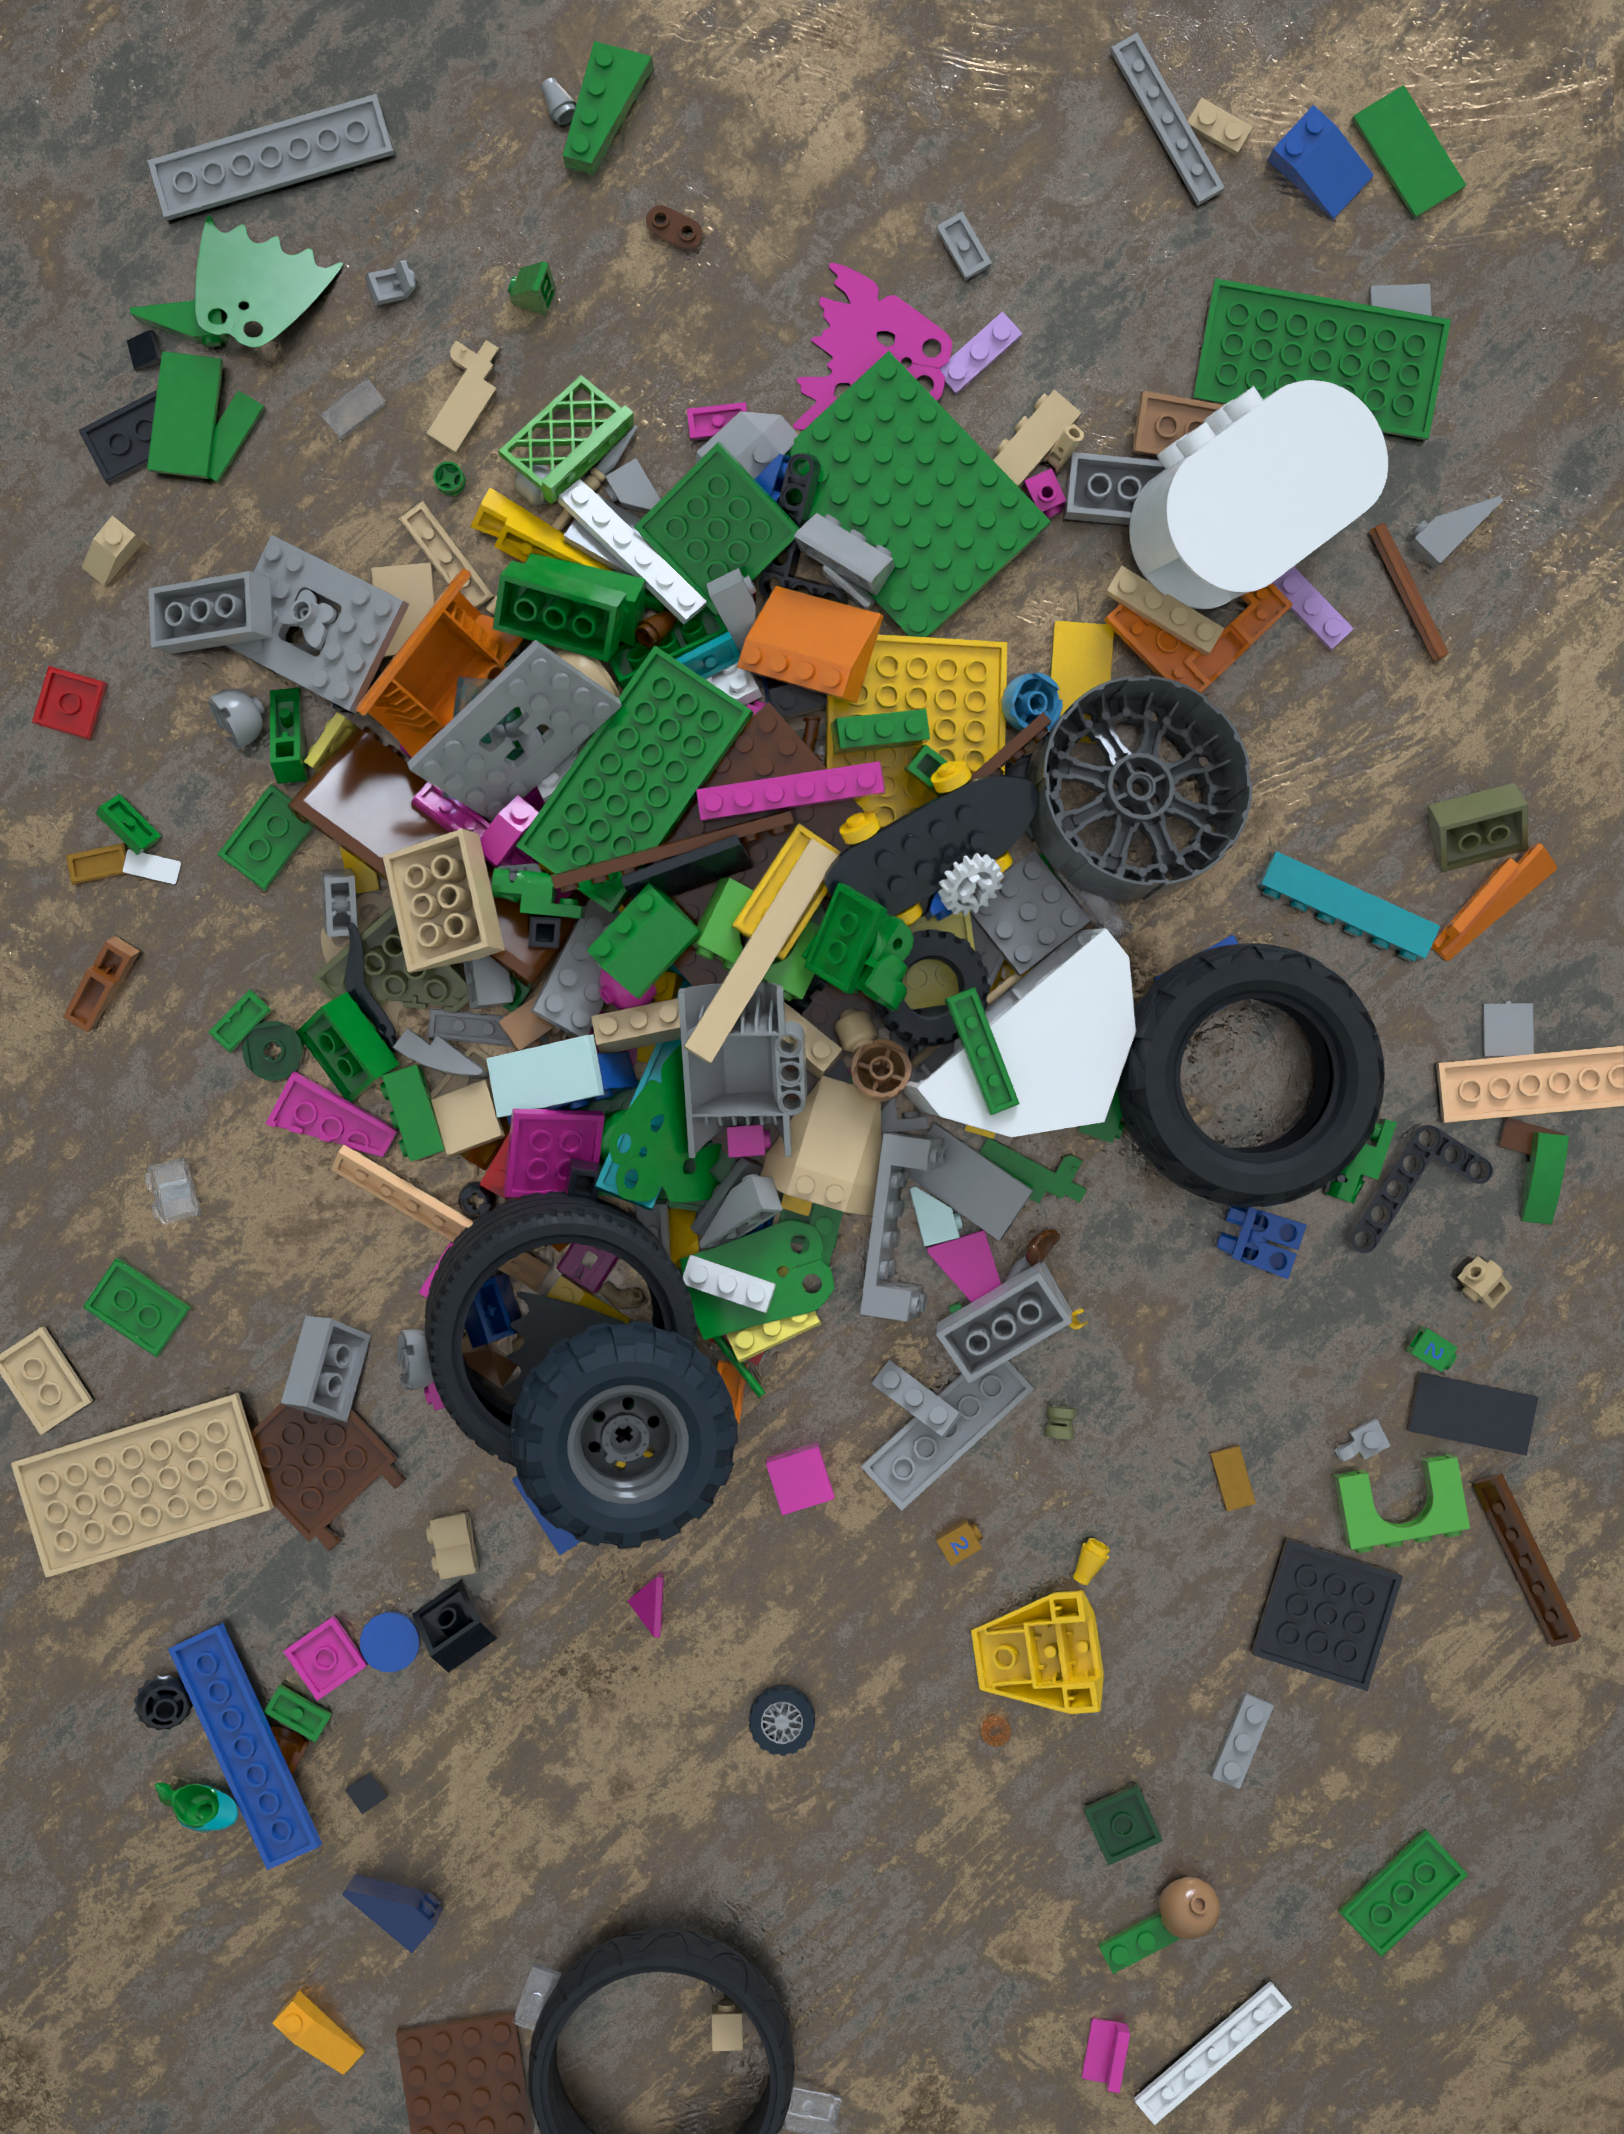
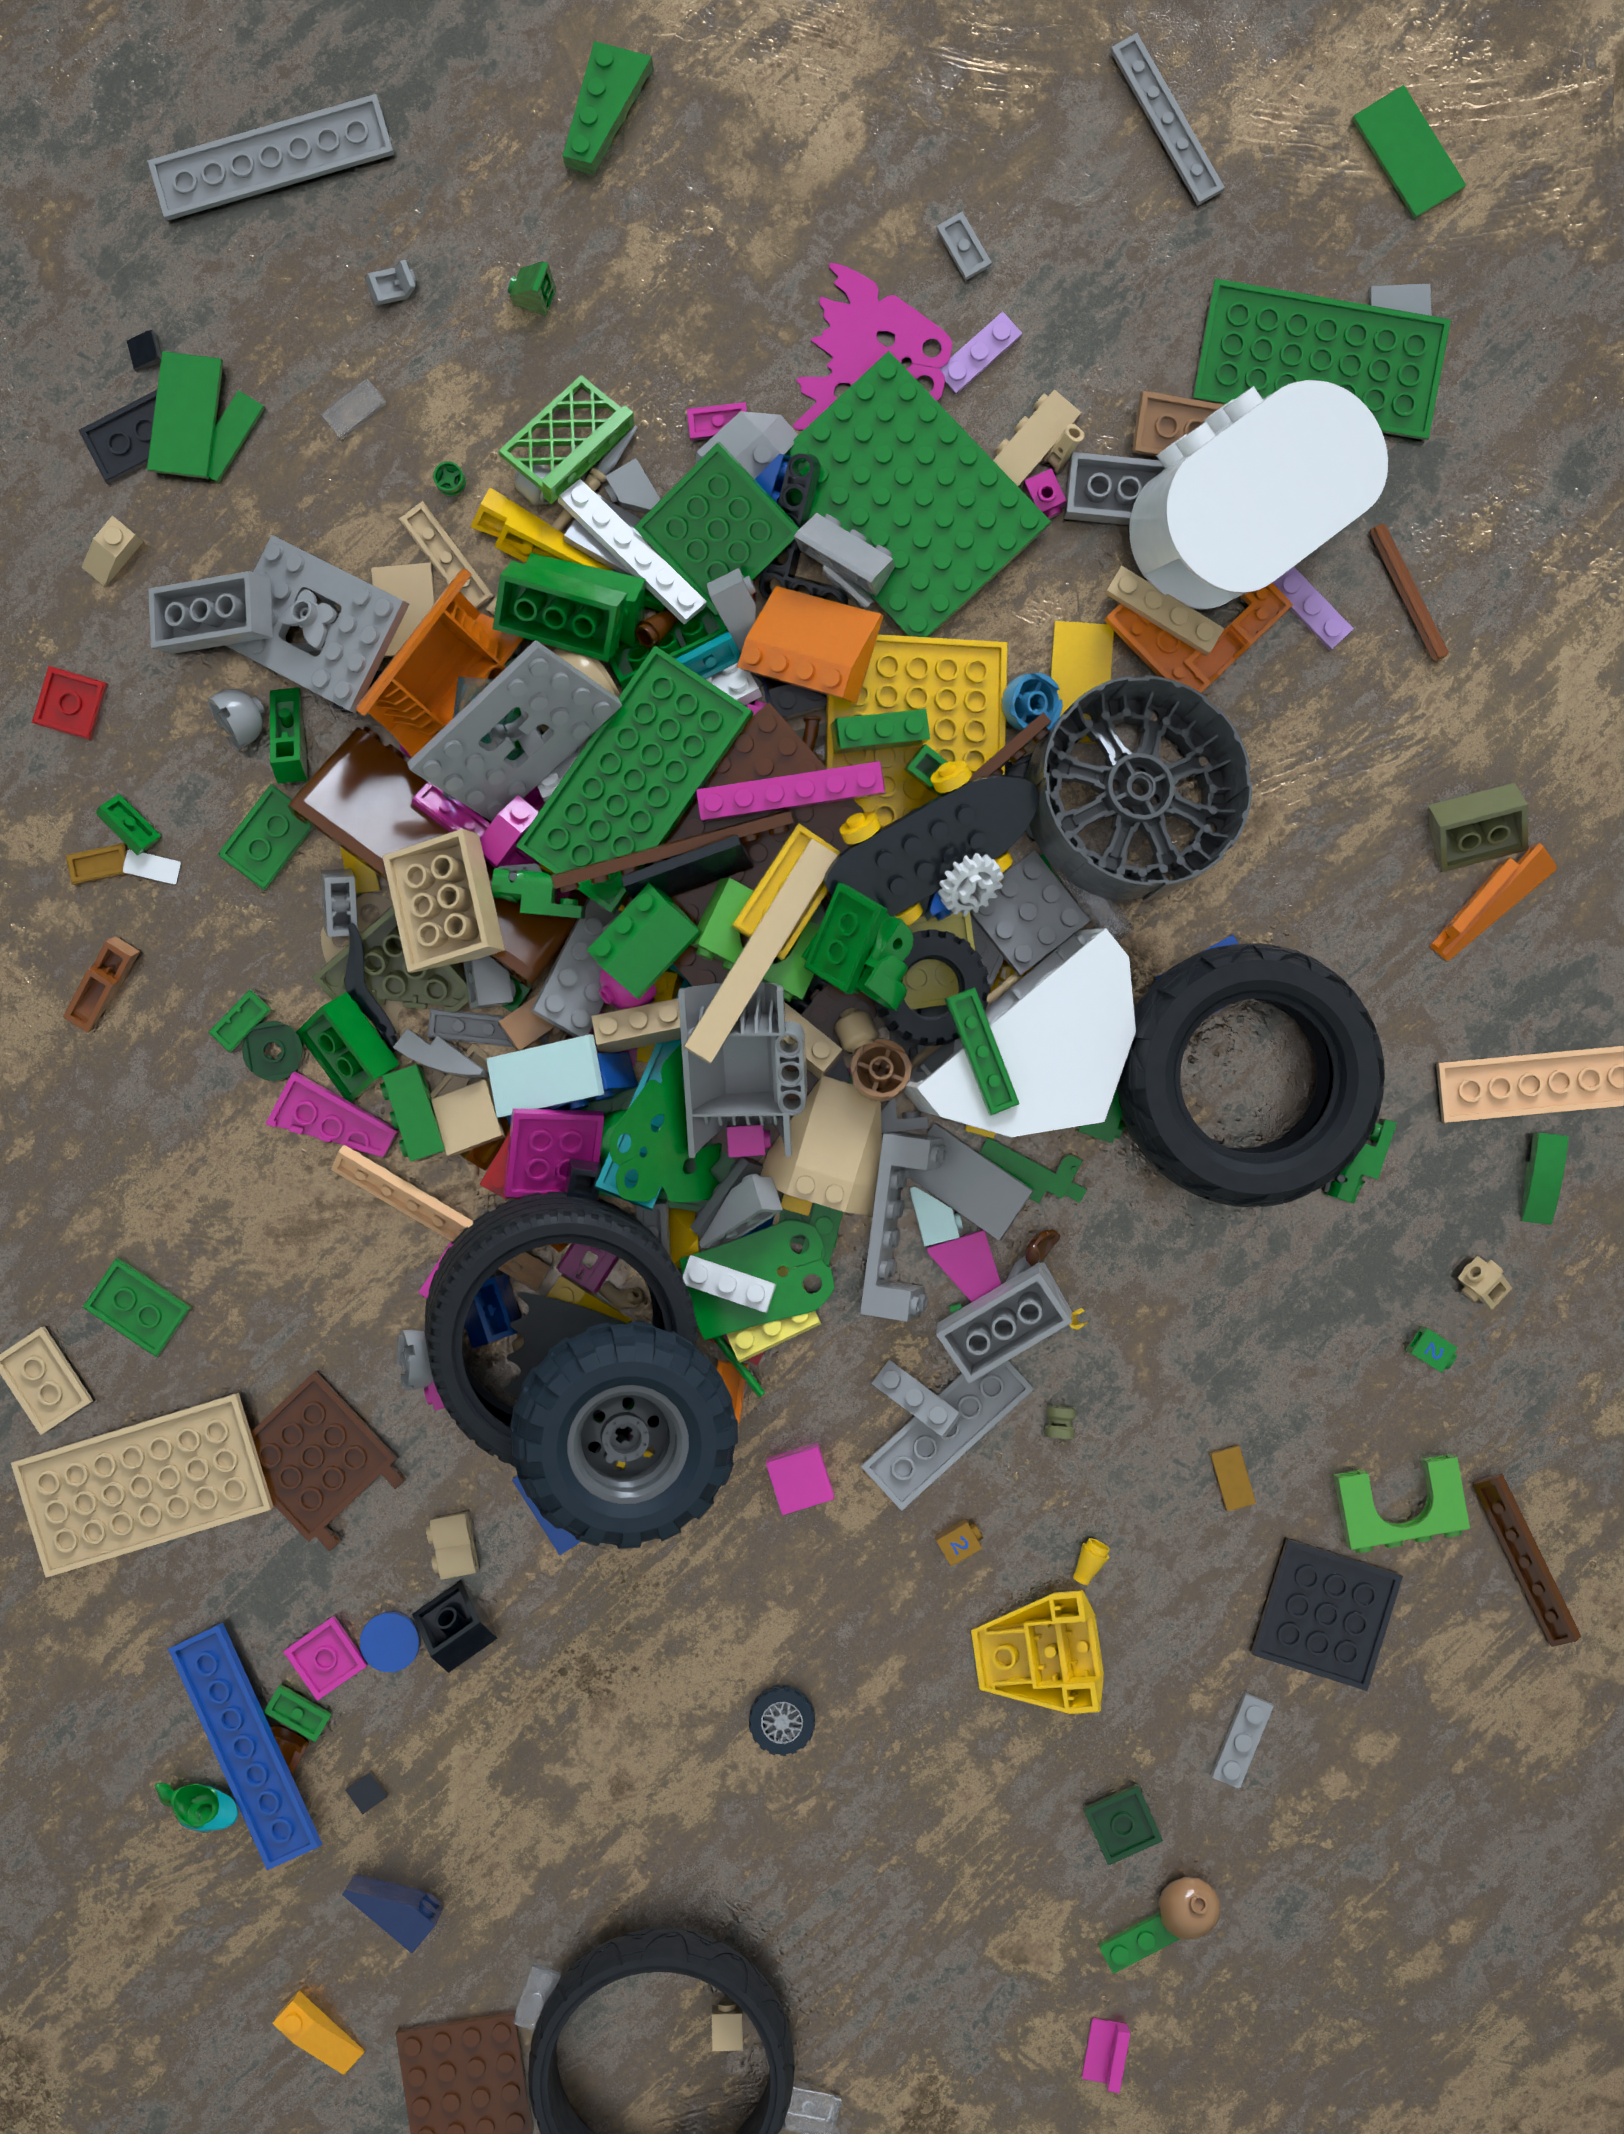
(162, 1702): black piece -> none
(173, 1191): clear brick -> none
(181, 321): green slope -> none
(262, 275): piece -> none
(326, 1368): light grey slope -> none
(334, 735): light yellow plate -> none
(468, 397): tan piece -> none
(469, 1208): black piece -> none
(488, 1362): medium nougat slope -> none
(543, 931): black slope -> none
(559, 102): light grey cone -> none
(649, 1604): dark pink slope -> none
(672, 229): reddish brown plate -> none
(995, 1740): clear orange plate -> none
(1212, 2052): white plate -> none
(1219, 126): tan plate -> none
(1252, 1239): blue hips -> none
(1321, 162): blue slope -> none
(1348, 906): teal brick -> none
(1366, 1441): light grey plate -> none
(1403, 1893): green tile -> none
(1407, 1180): black beam -> none
(1447, 531): light grey slope -> none
(1472, 1413): black tile -> none
(1508, 1029): light grey piece -> none
(1518, 1135): reddish brown tile -> none

